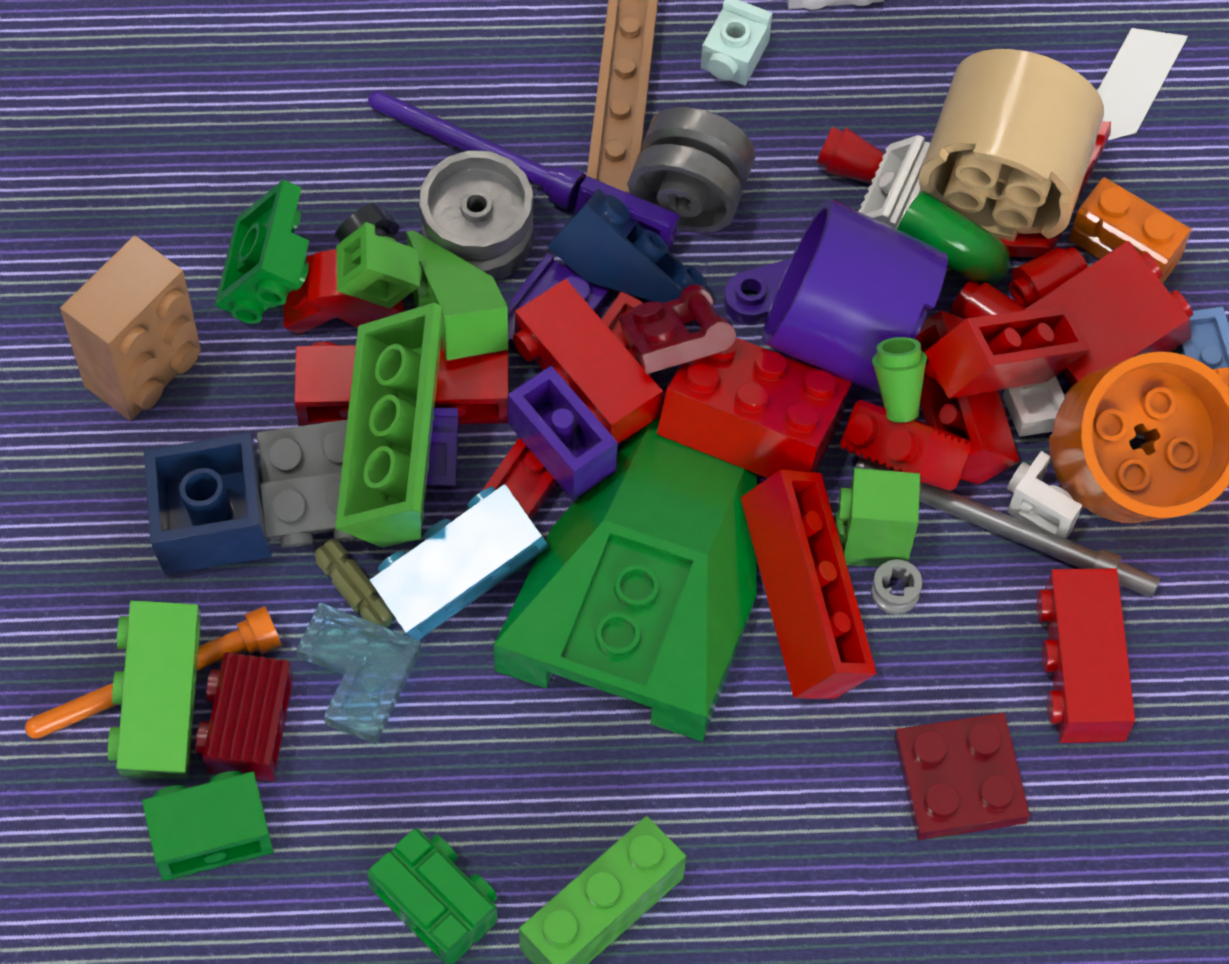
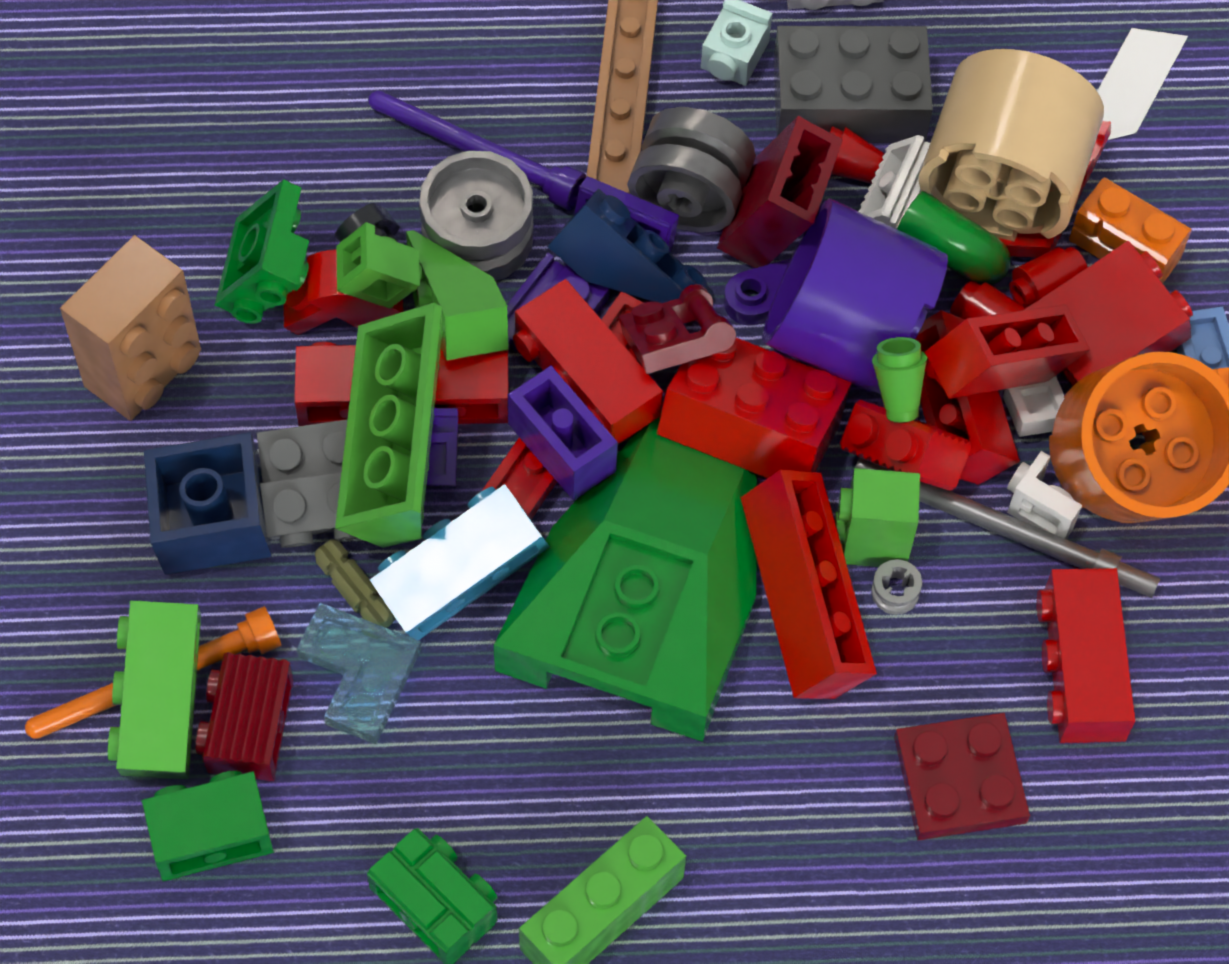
(781, 193): none -> dark red brick
(854, 79): none -> dark grey brick

